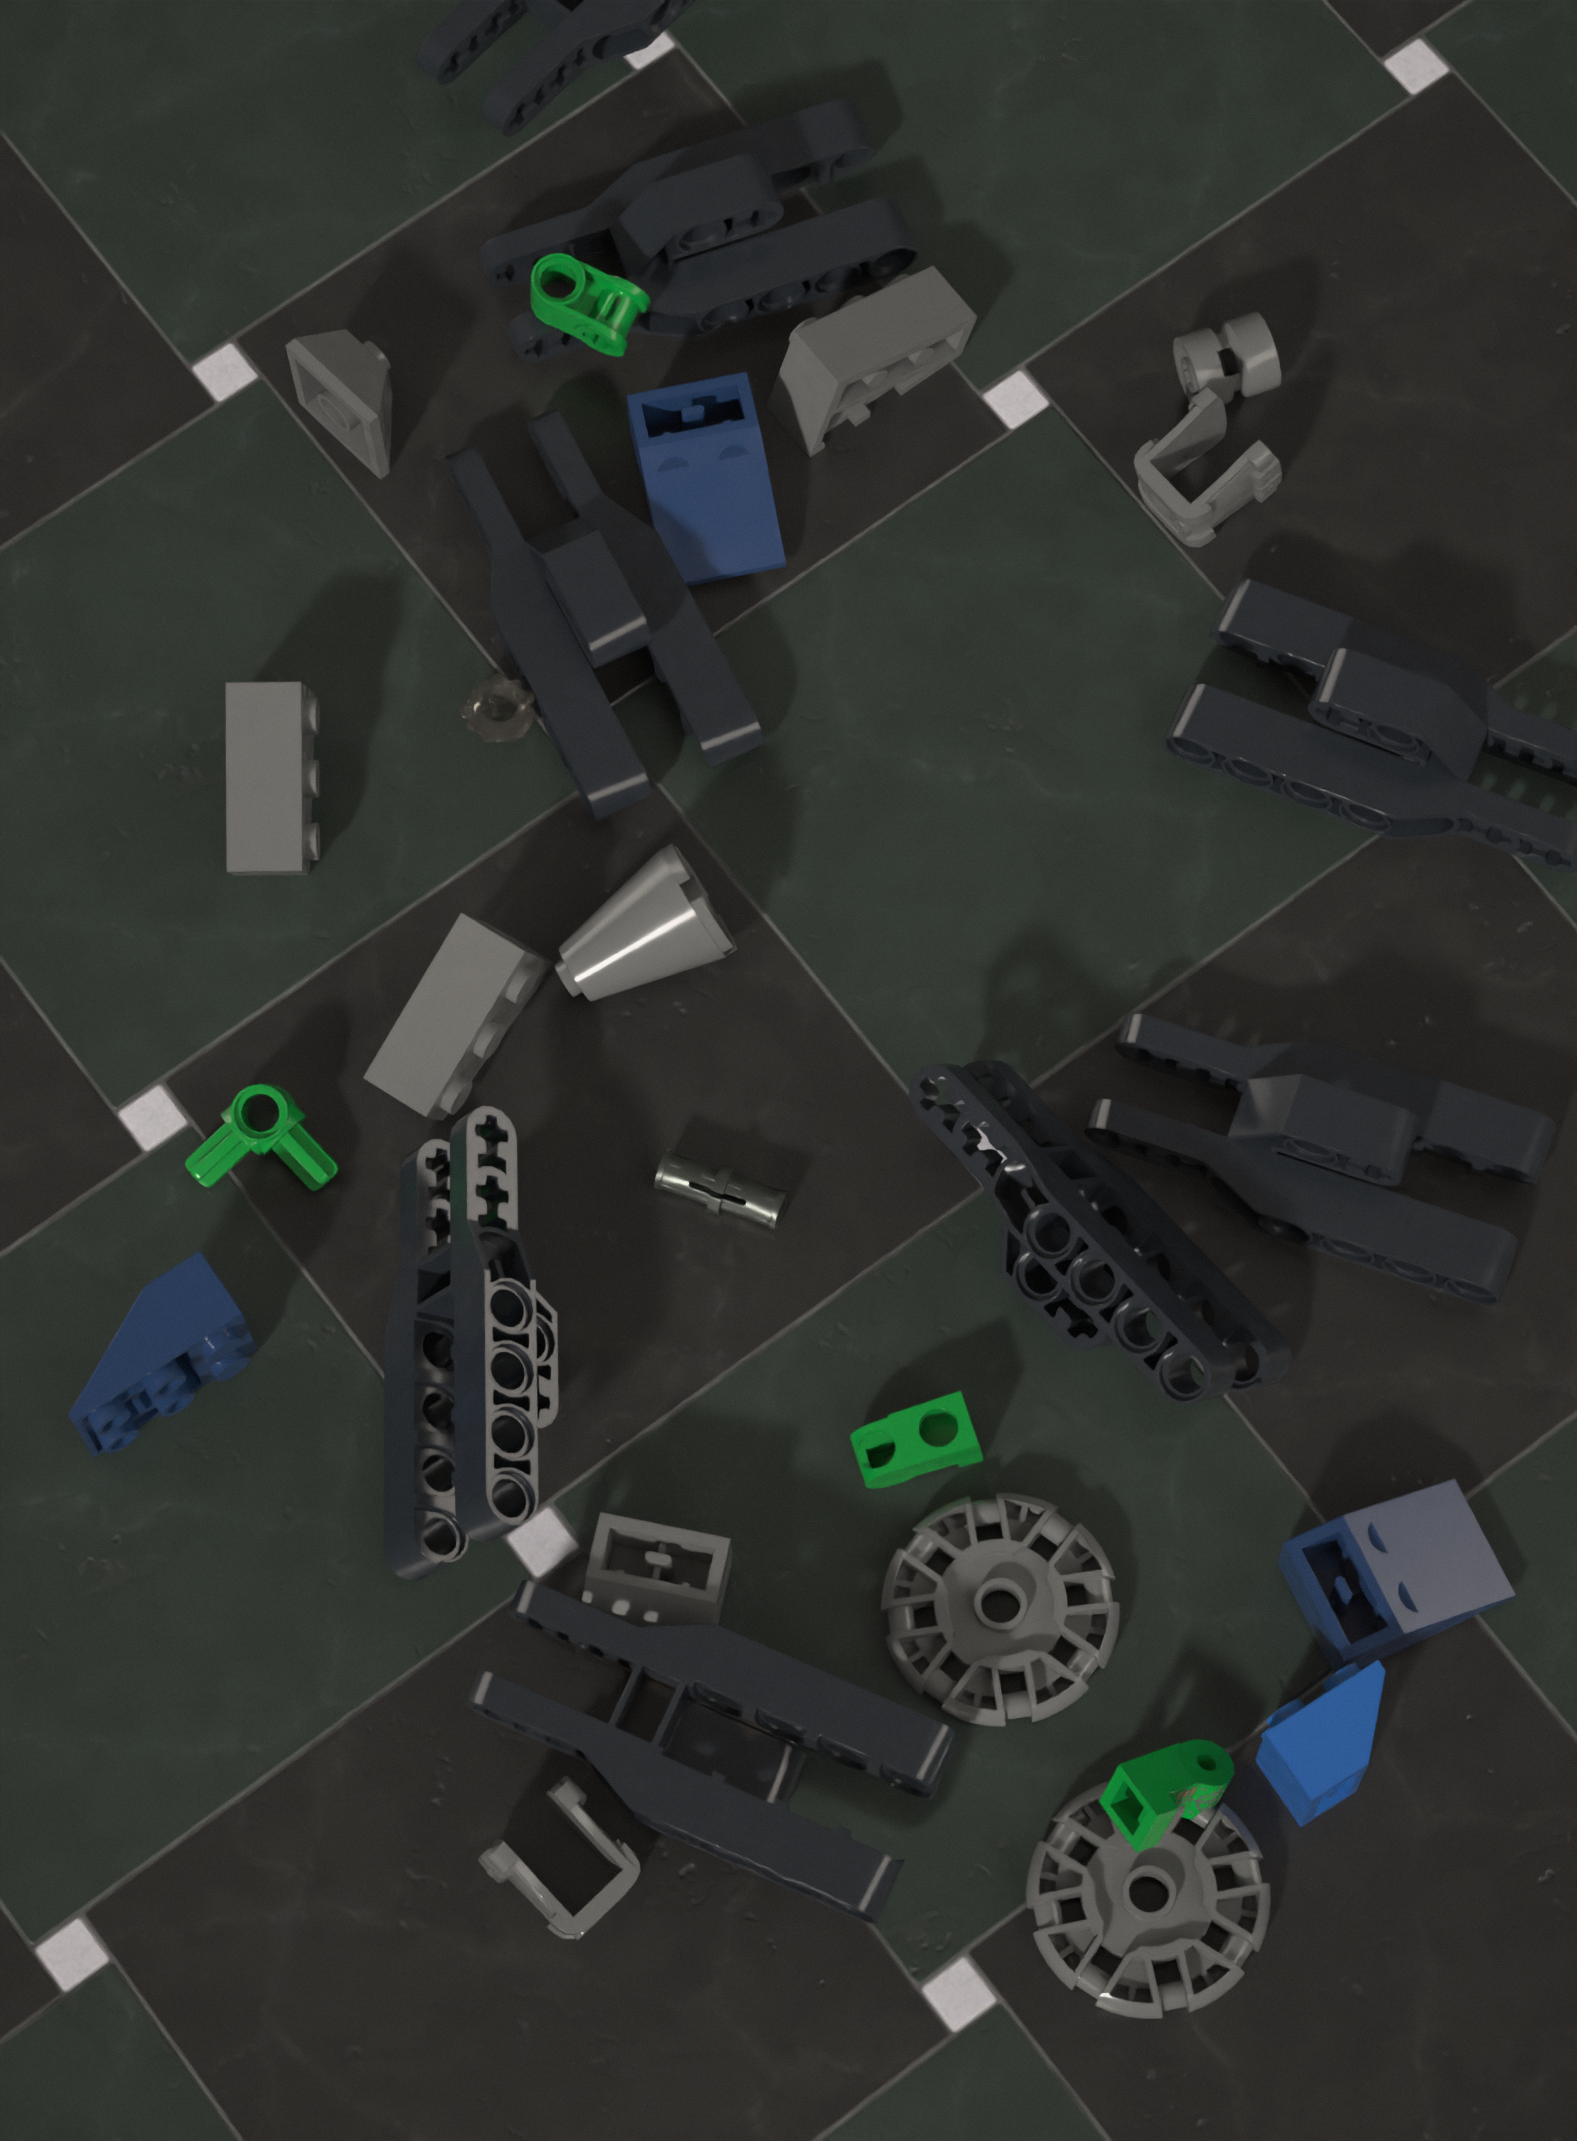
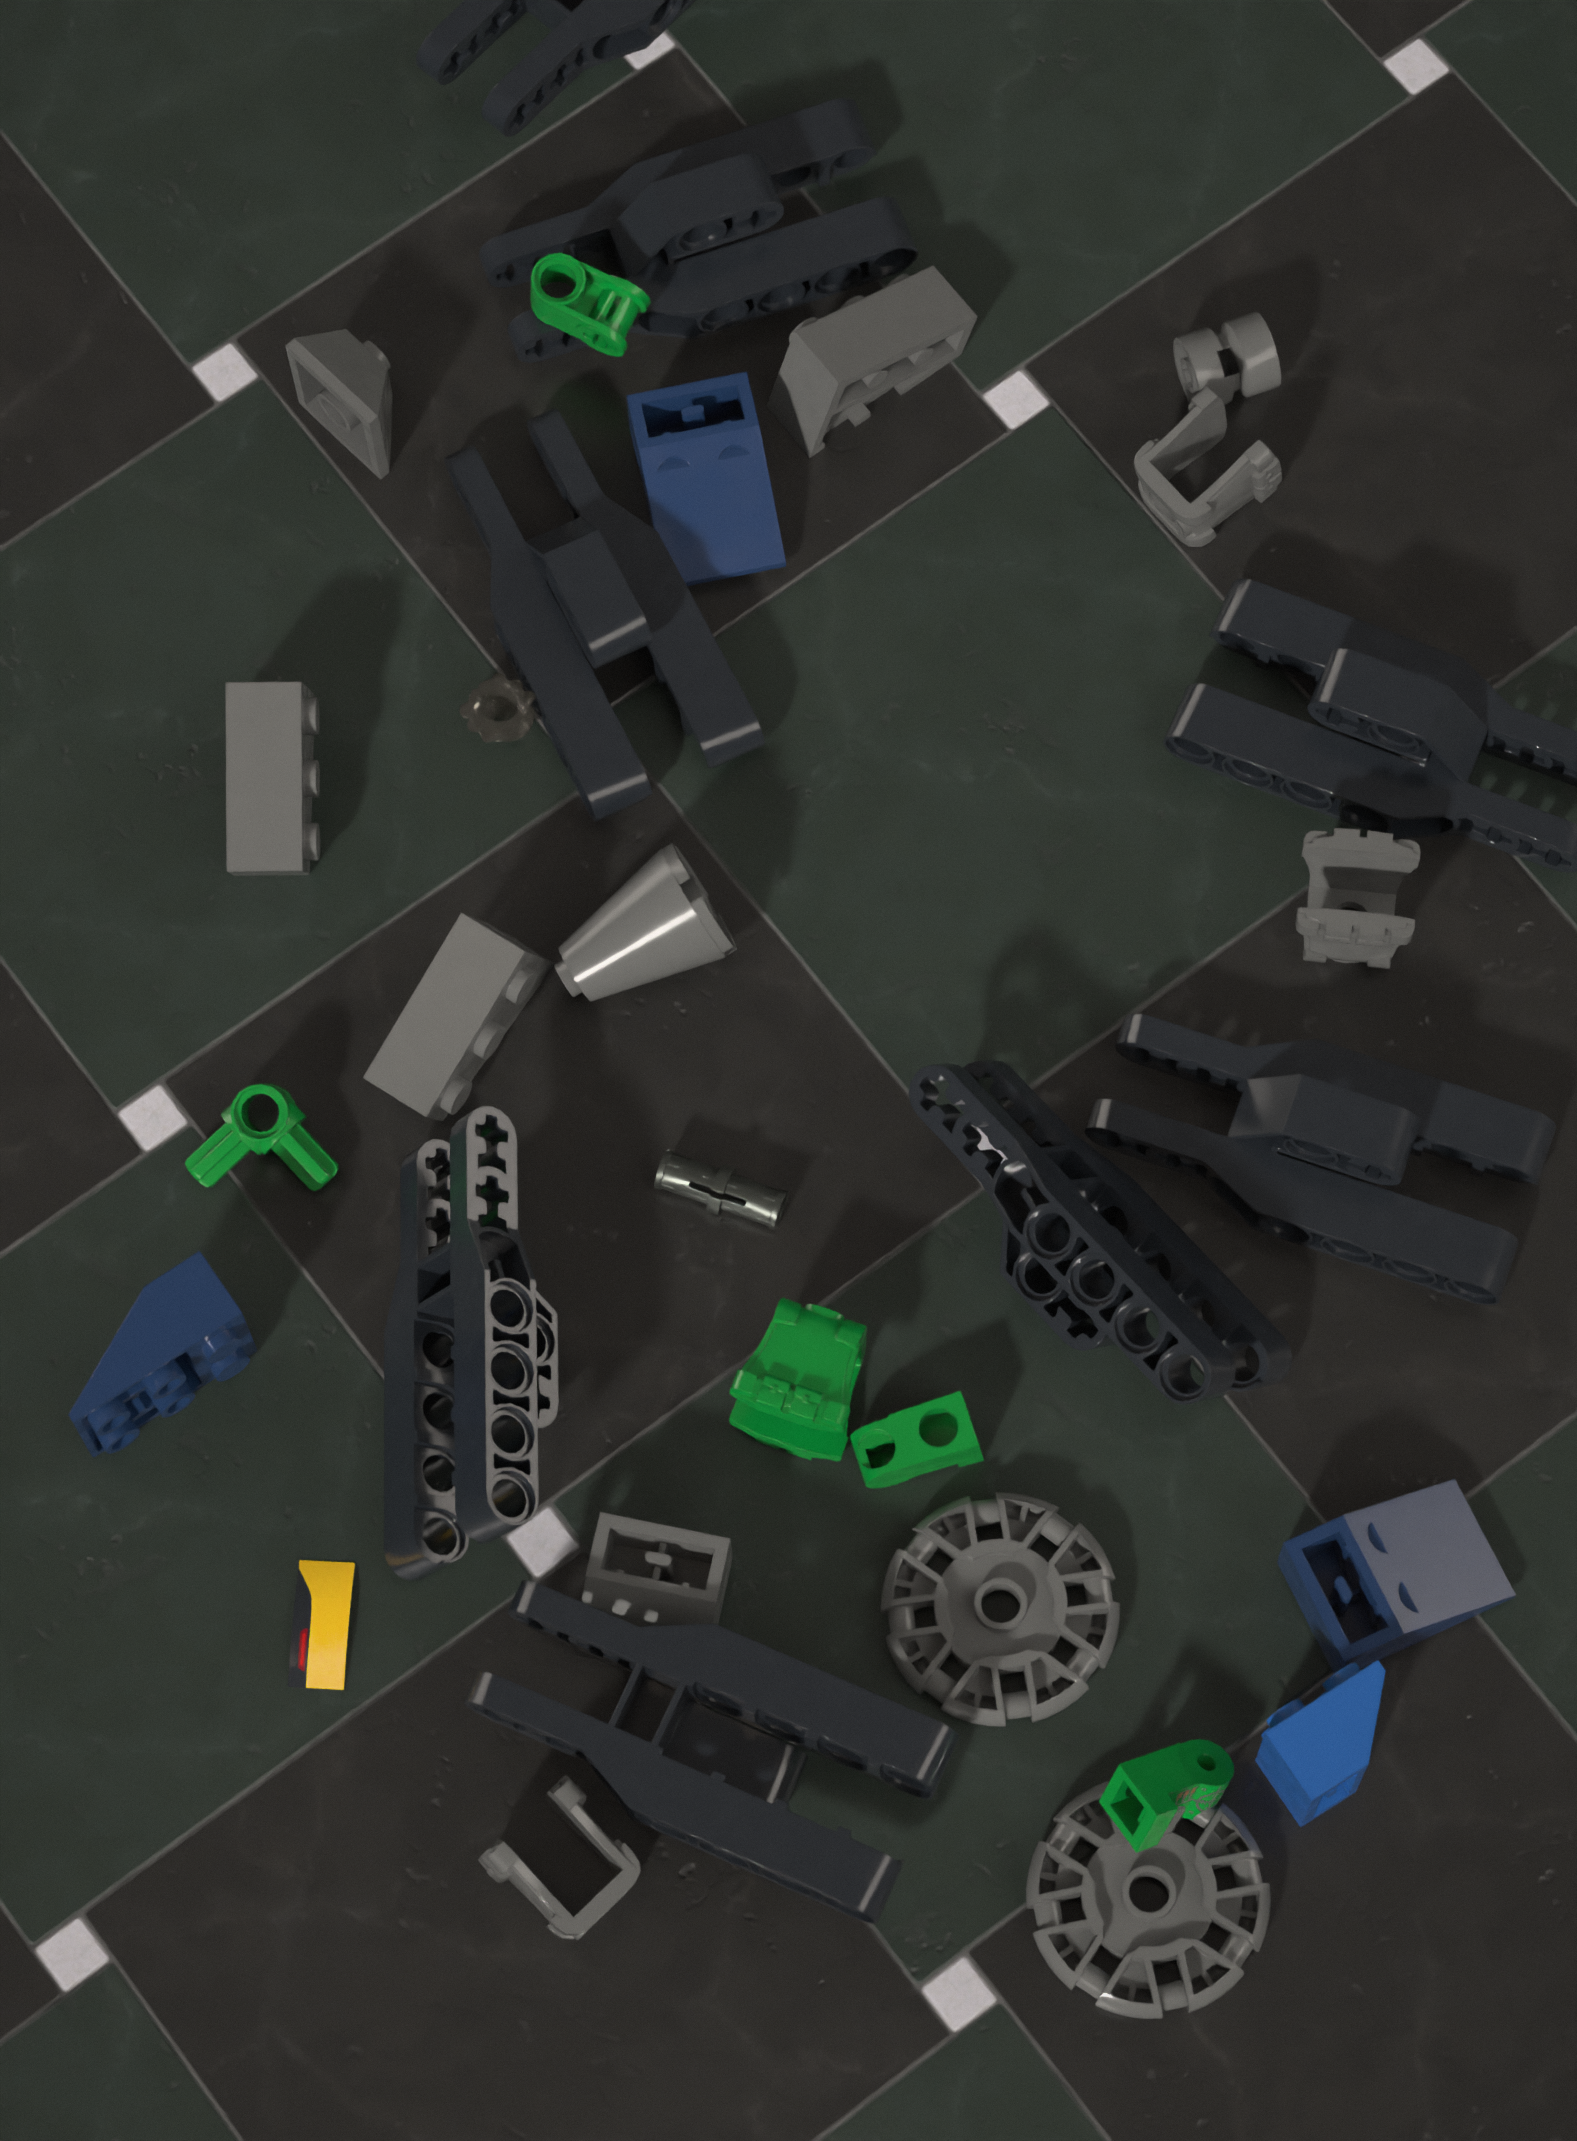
(320, 1624): none -> yellow sticker
(801, 1382): none -> green piece
(1361, 876): none -> dark grey piece

